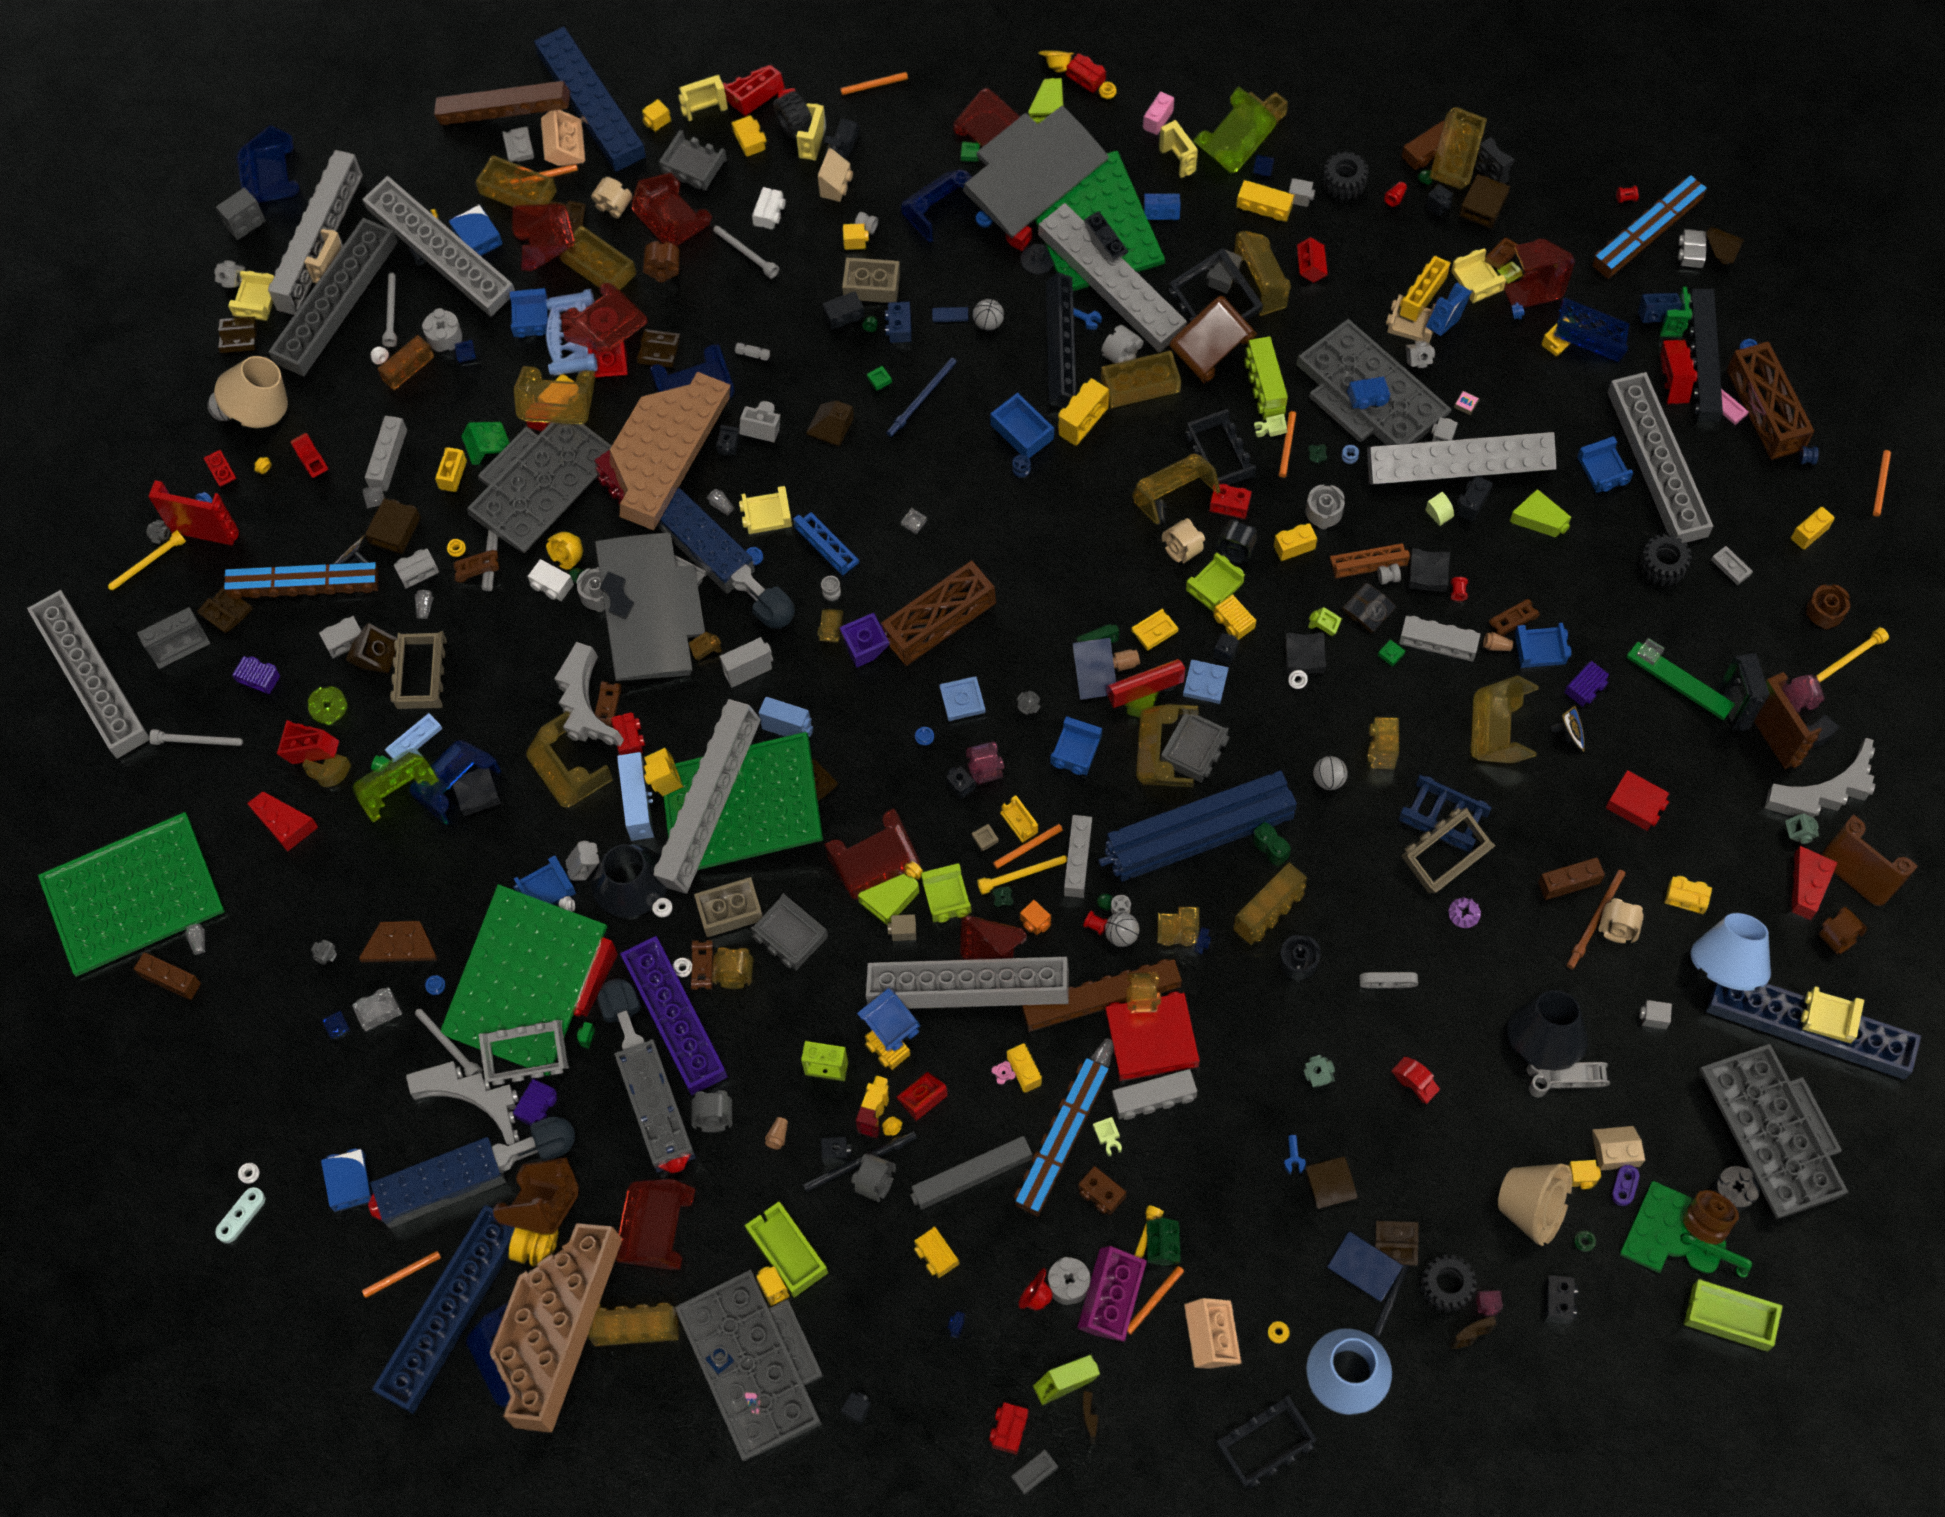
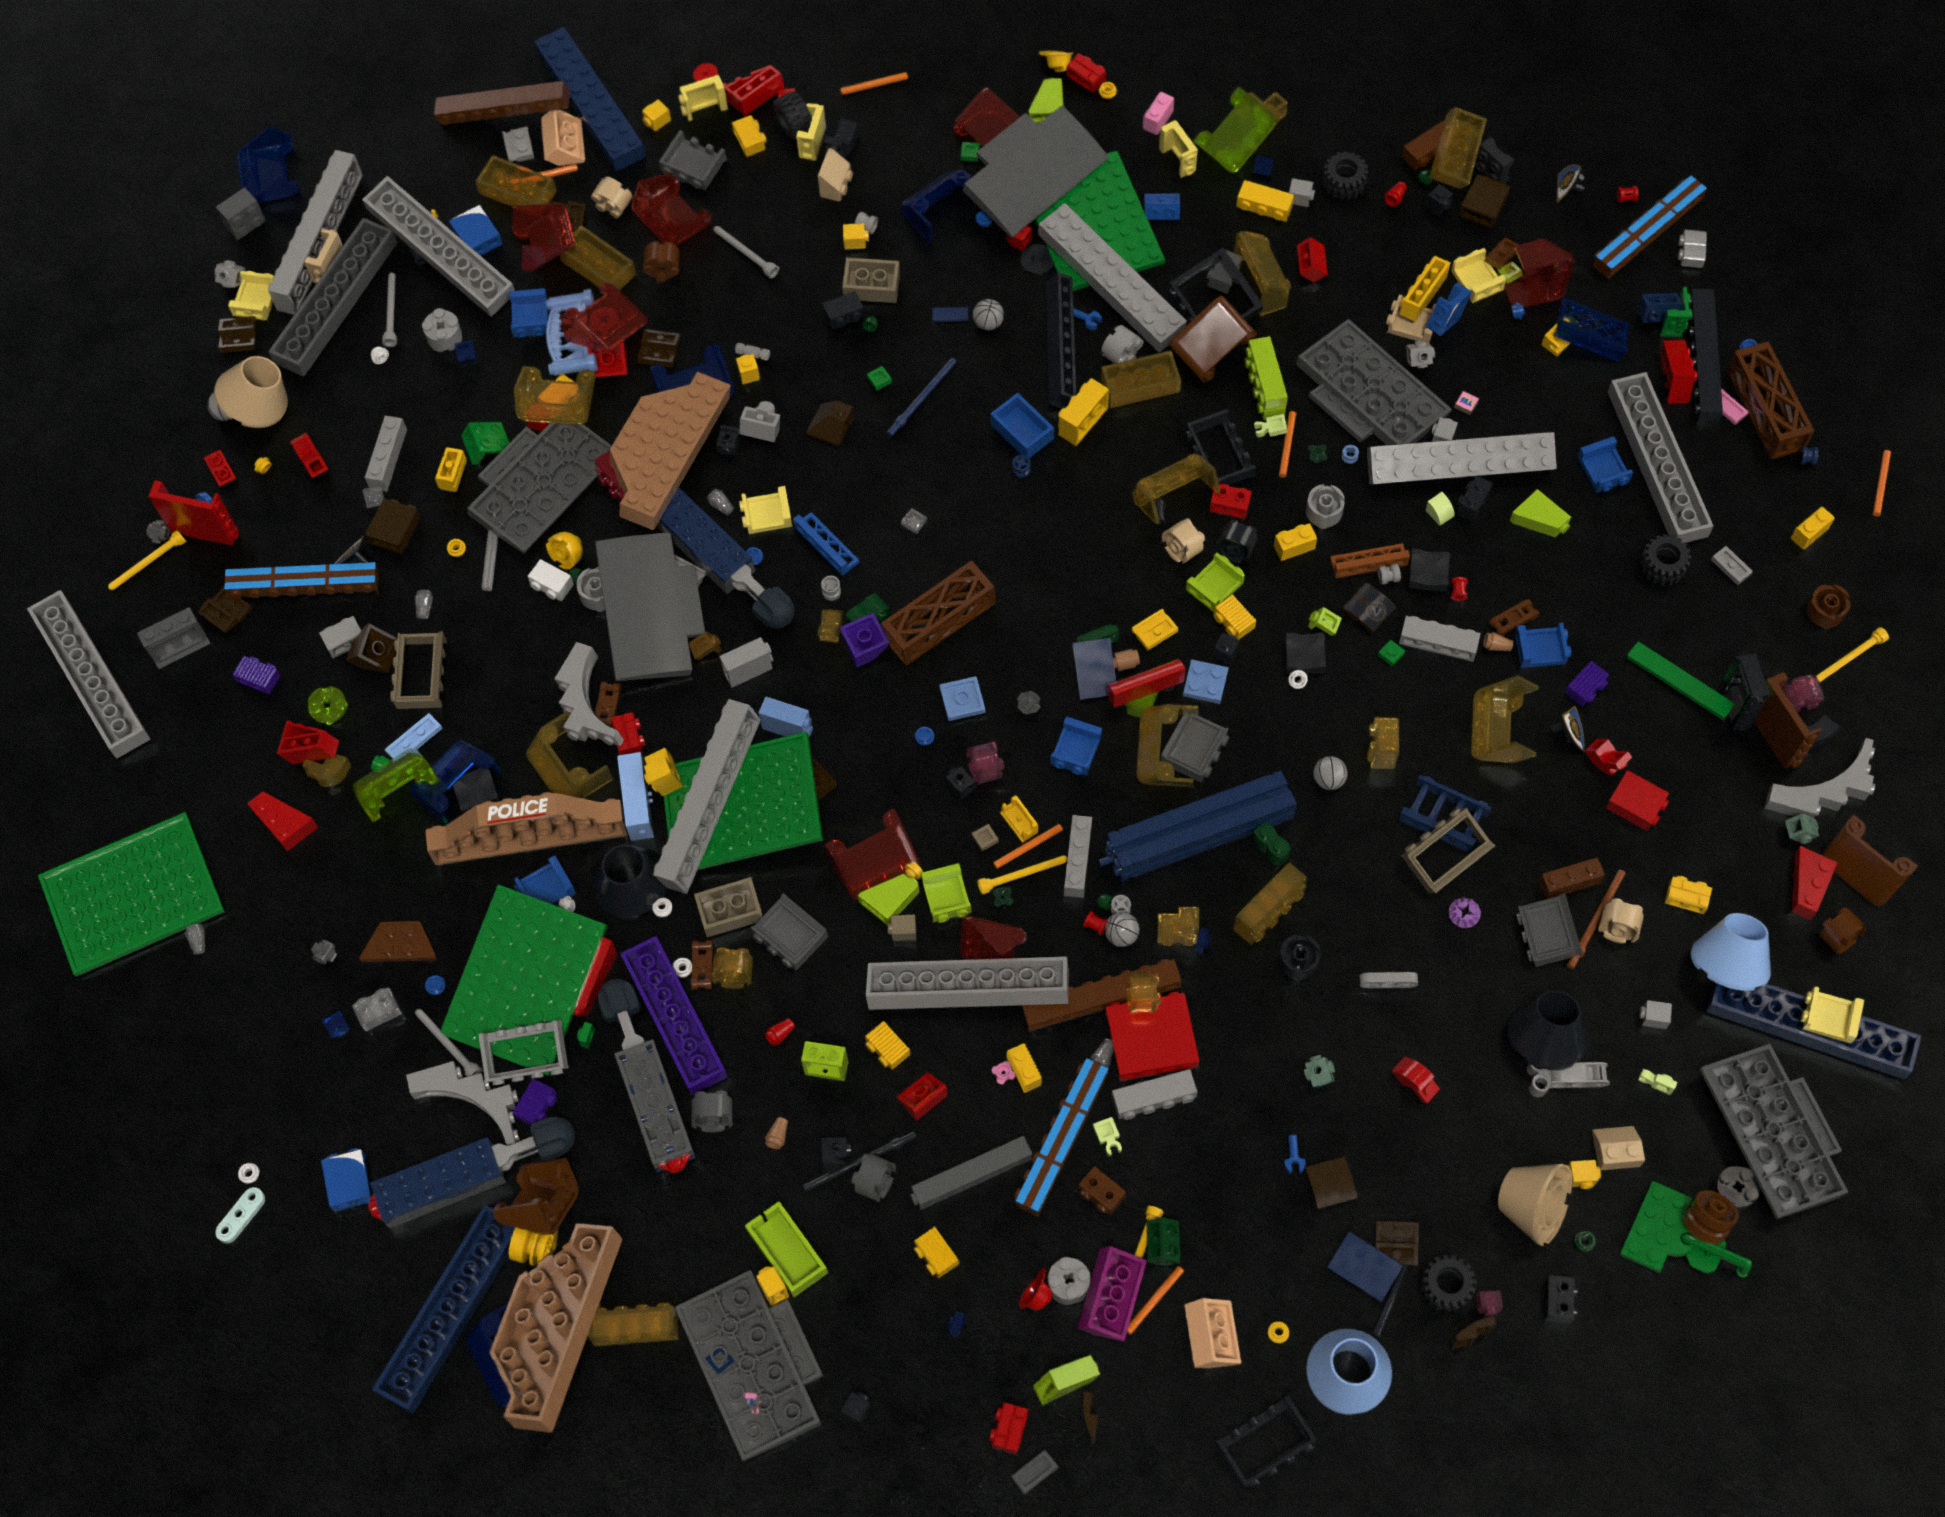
(158, 737): light grey piece -> none
(167, 976): reddish brown brick -> none
(401, 1274): orange bar -> none
(405, 362): clear orange brick -> none
(416, 568): light grey brick -> none
(476, 565): reddish brown plate -> none
(524, 826): none -> medium nougat brick
(582, 861): light grey brick -> none
(619, 603): black tile -> none
(651, 1223): clear red windscreen -> none
(704, 71): none -> red piece
(748, 368): none -> yellow brick
(768, 208): white brick -> none
(779, 1032): none -> red cone
(869, 605): none -> dark green brick
(873, 1107): hips -> none
(890, 1020): blue panel -> none
(892, 1126): yellow plate -> none
(899, 322): dark blue brick -> none
(1035, 918): orange brick -> none
(1104, 237): black slope -> none
(1368, 392): blue brick -> none
(1549, 931): none -> window
(1569, 179): none -> shield
(1606, 757): none -> red brick
(1625, 1186): dark purple plate -> none
(1650, 651): clear plate -> none
(1660, 1082): none -> yellowish green plate
(1724, 245): dark brown slope -> none
(1733, 1315): lime piece -> none

